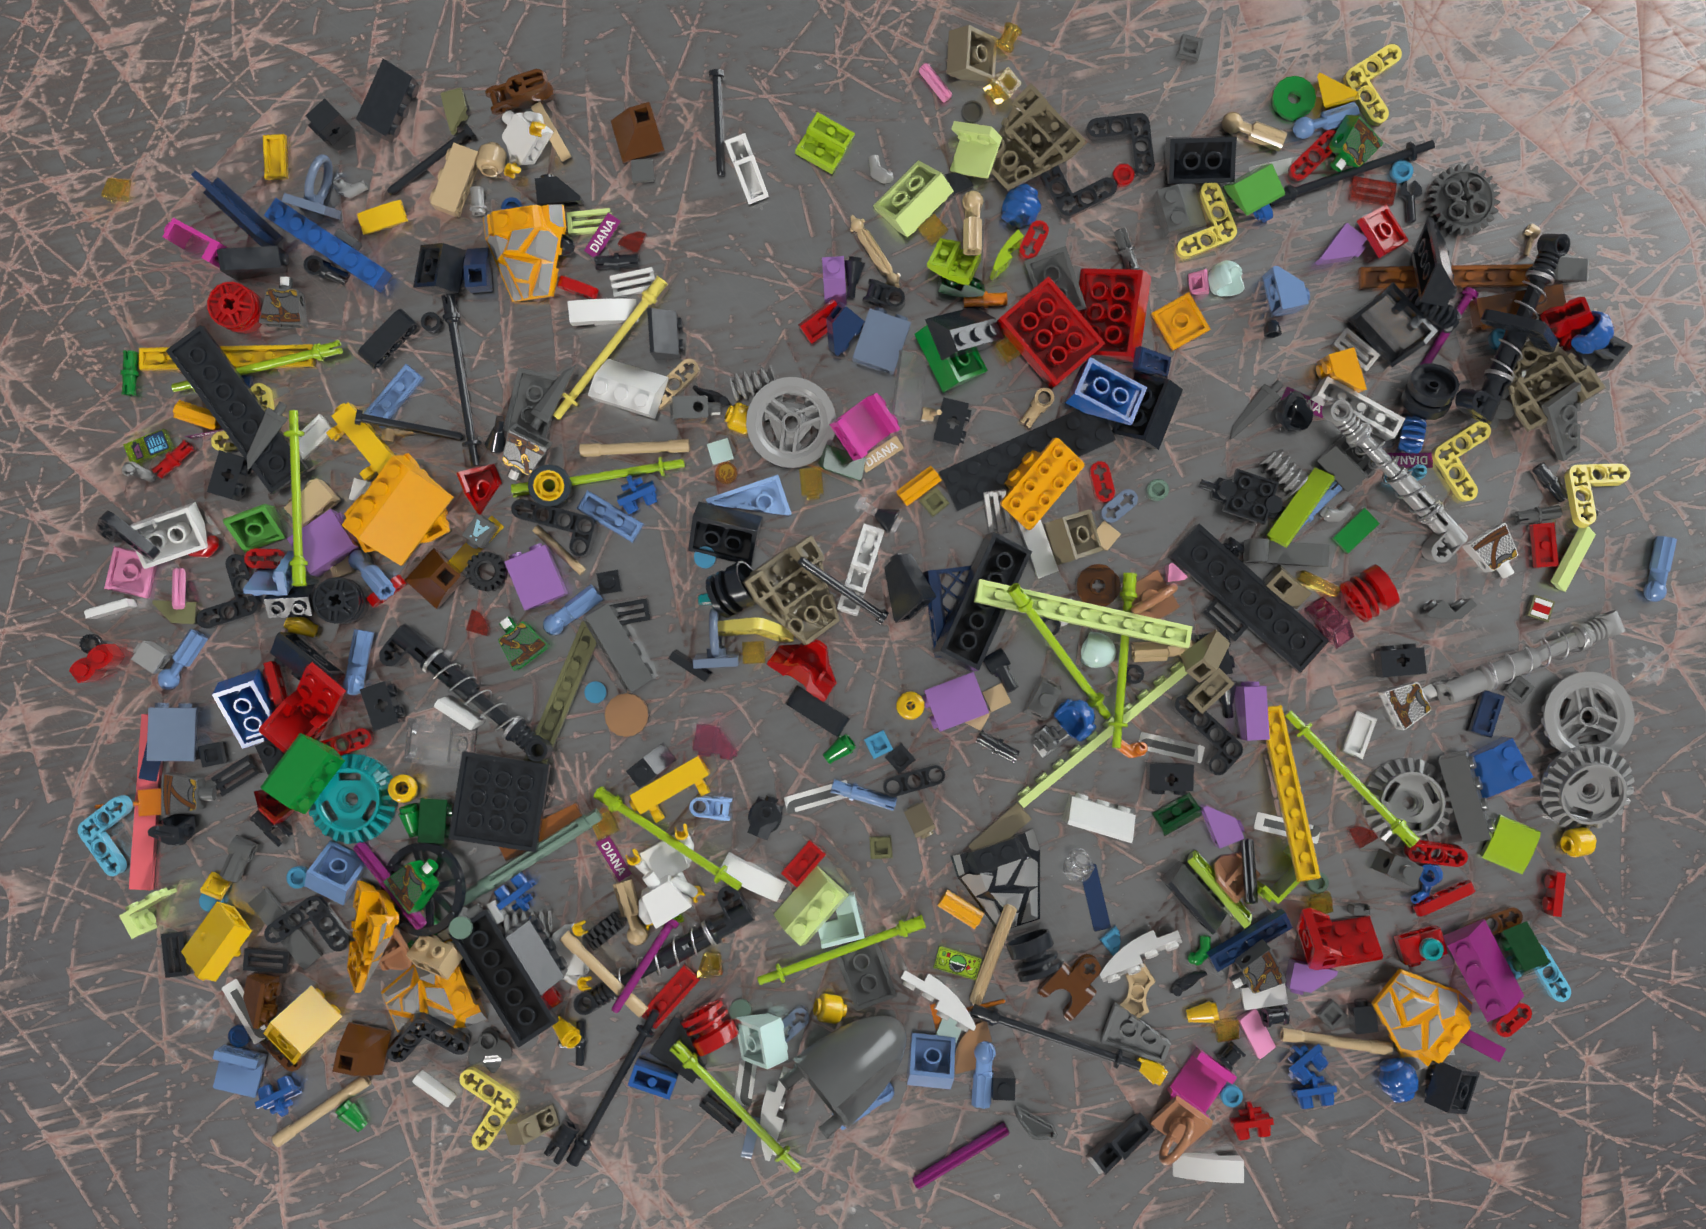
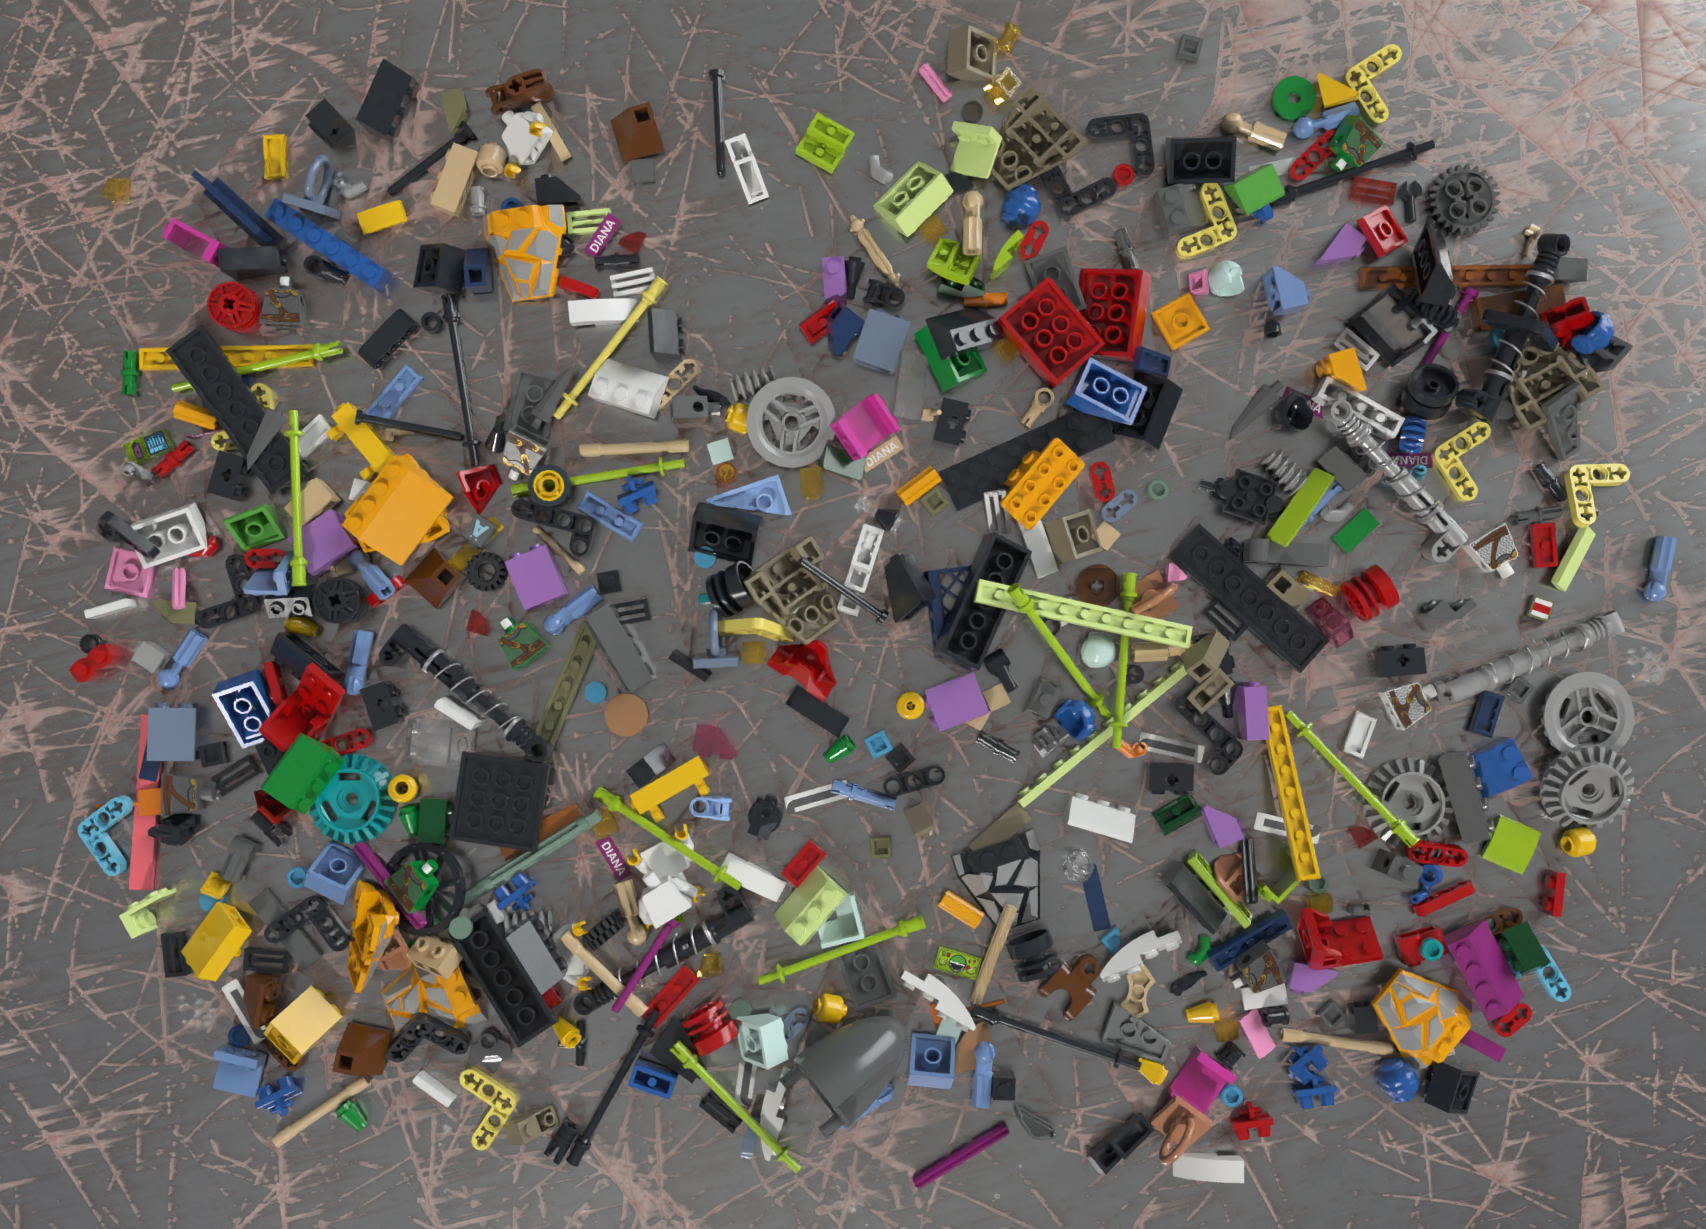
(1401, 171): dark azure tile -> none

